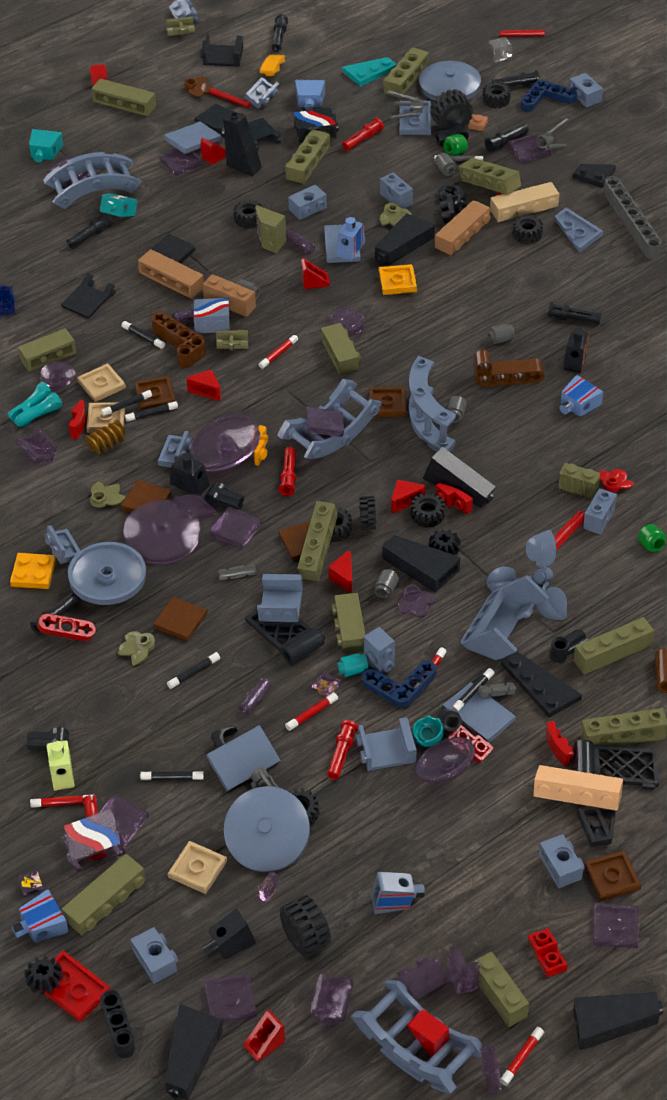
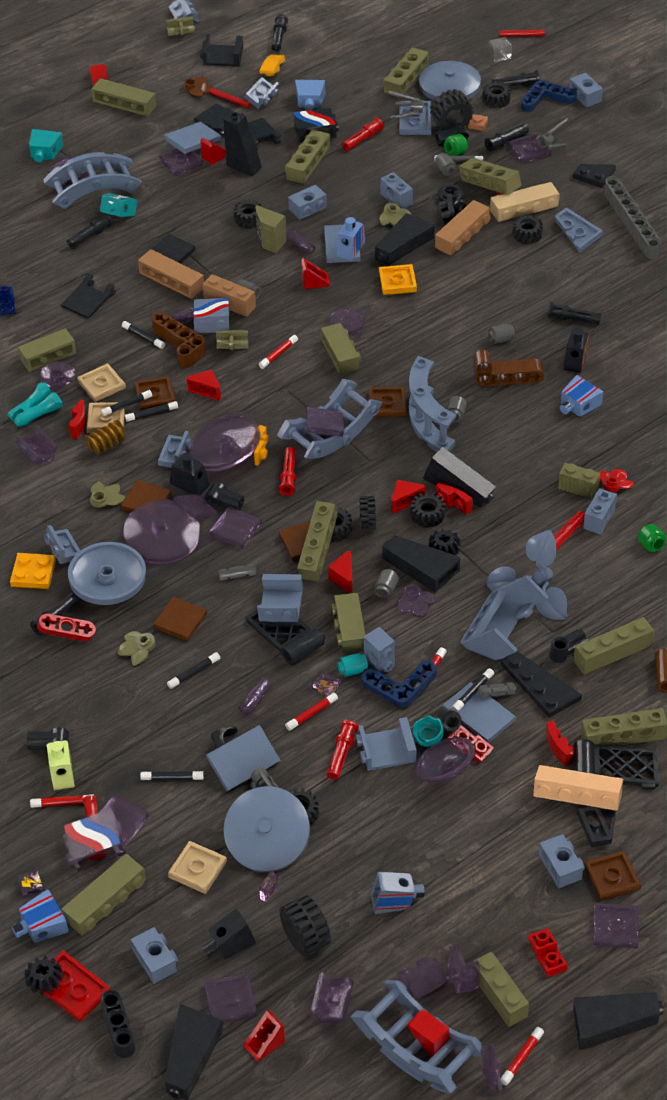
(368, 71): teal wing -> none

